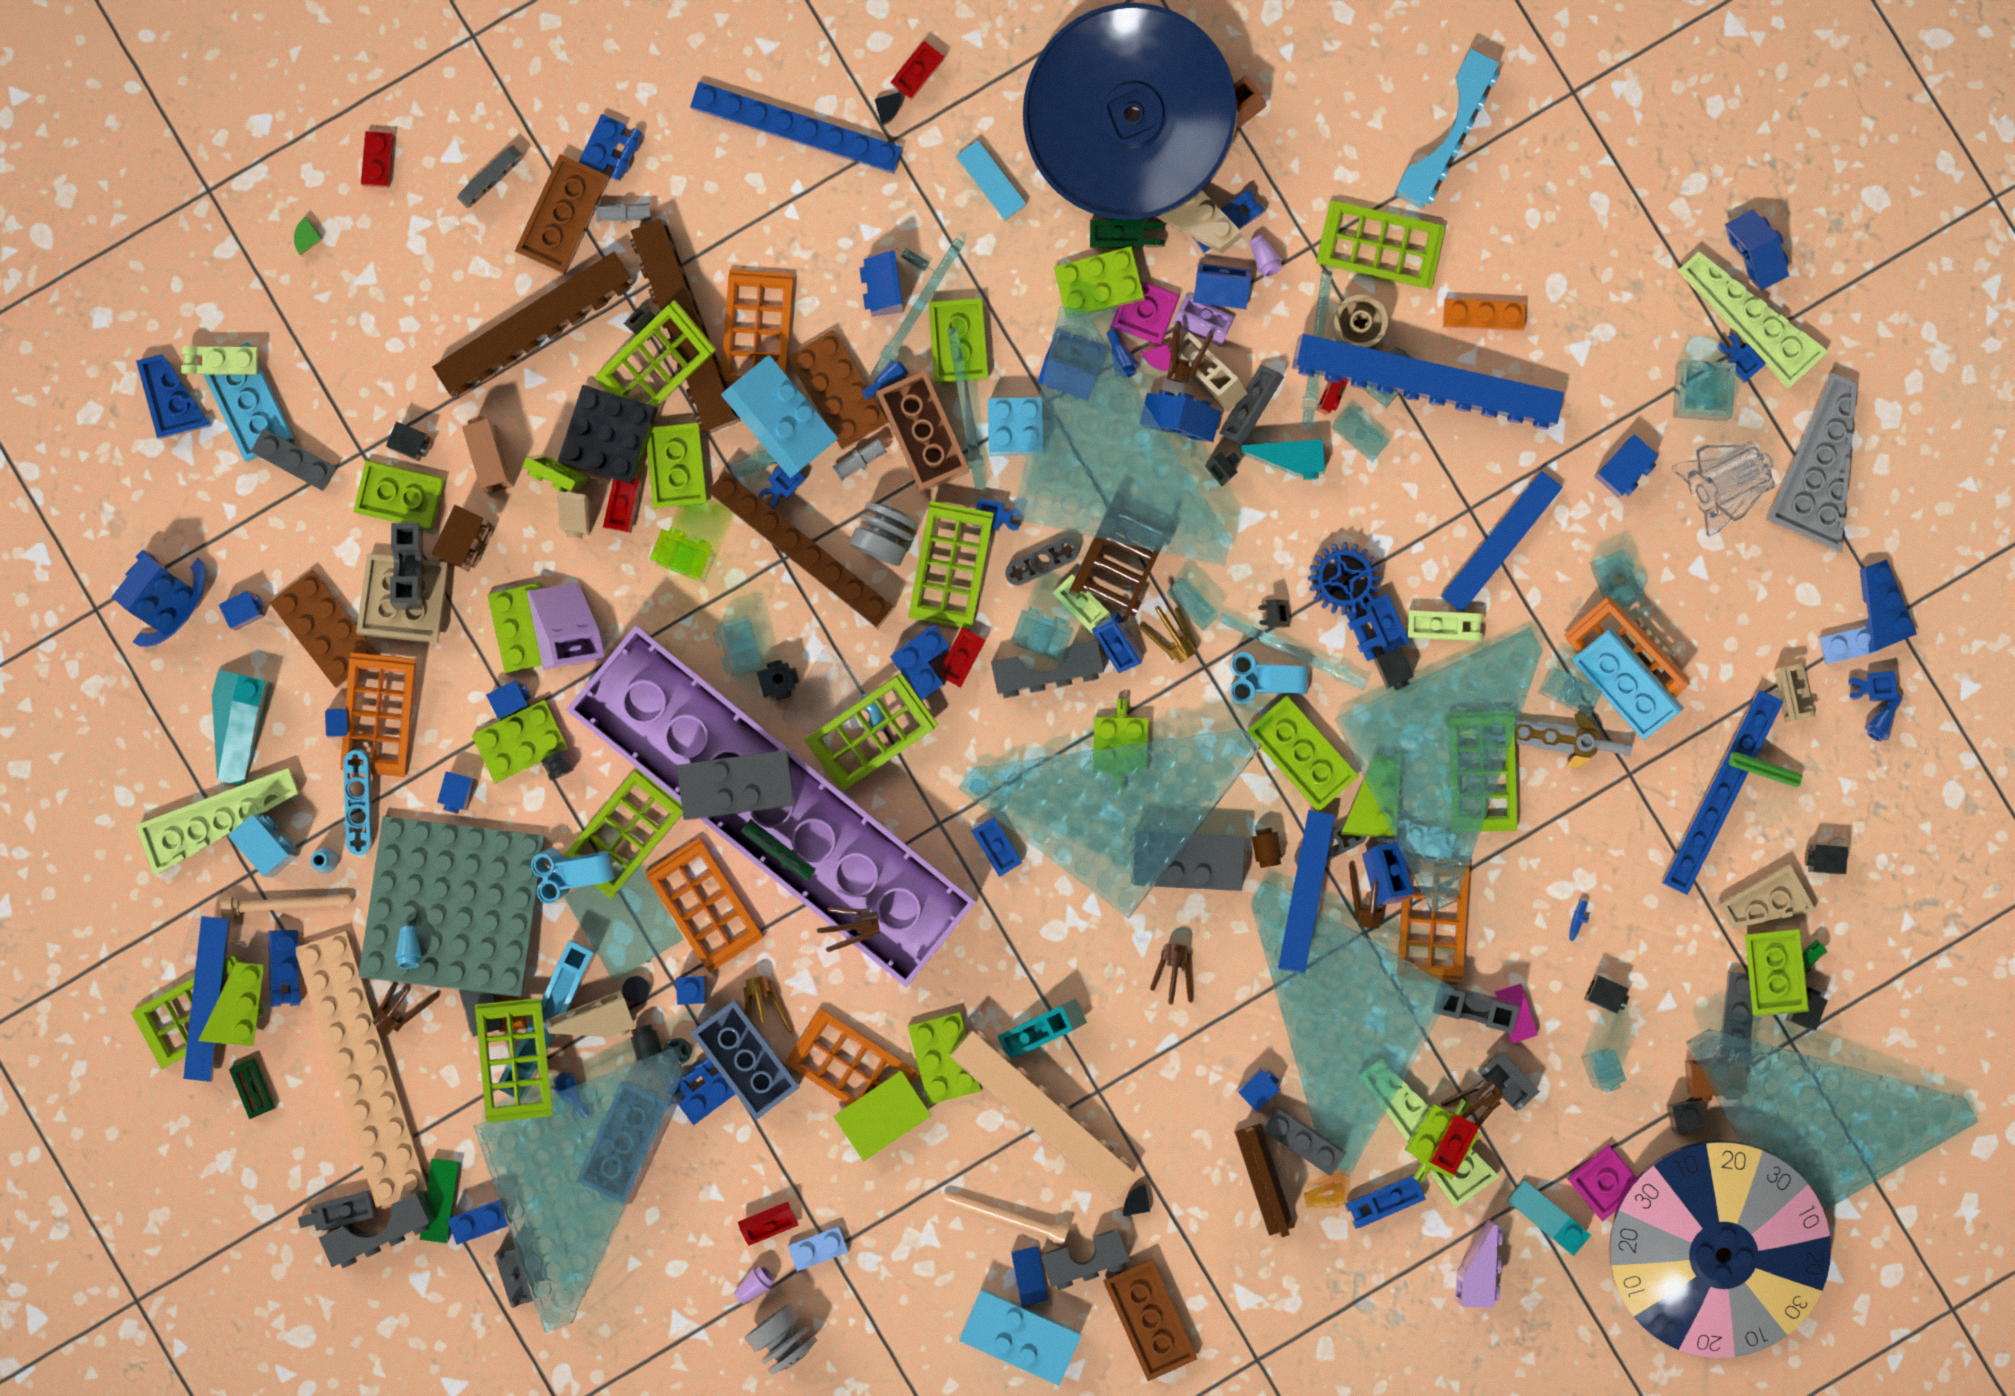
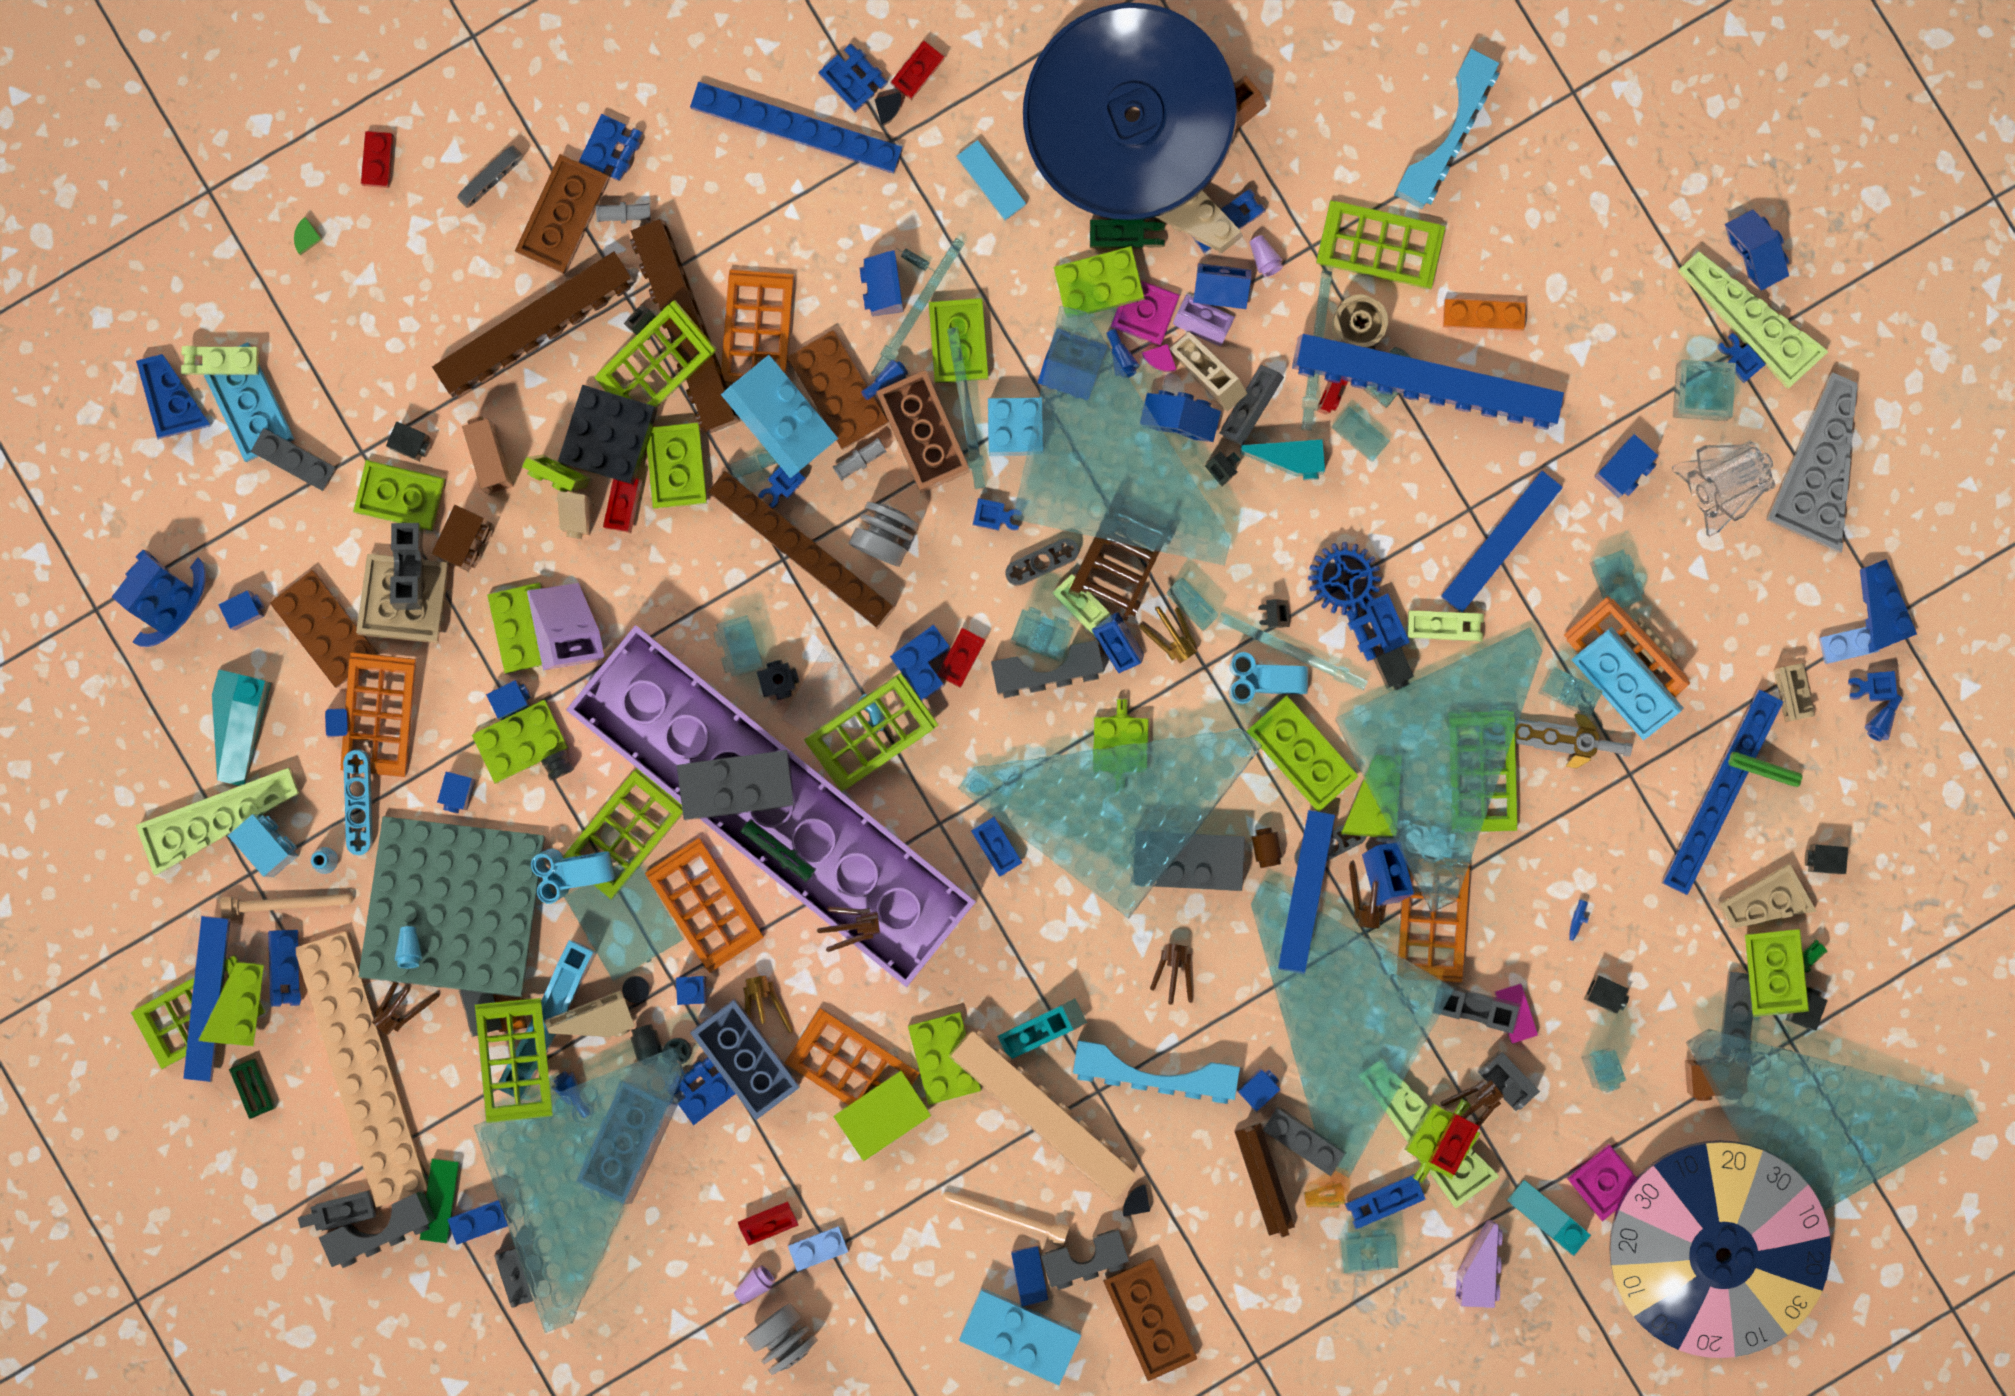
(683, 555): clear neon green brick -> none
(847, 83): none -> blue plate
(960, 515): lime piece -> none
(1179, 368): reddish brown plant -> none
(1211, 1080): none -> medium azure arch
(1356, 1261): none -> clear light blue brick
(1685, 1116): pearl dark grey brick -> none

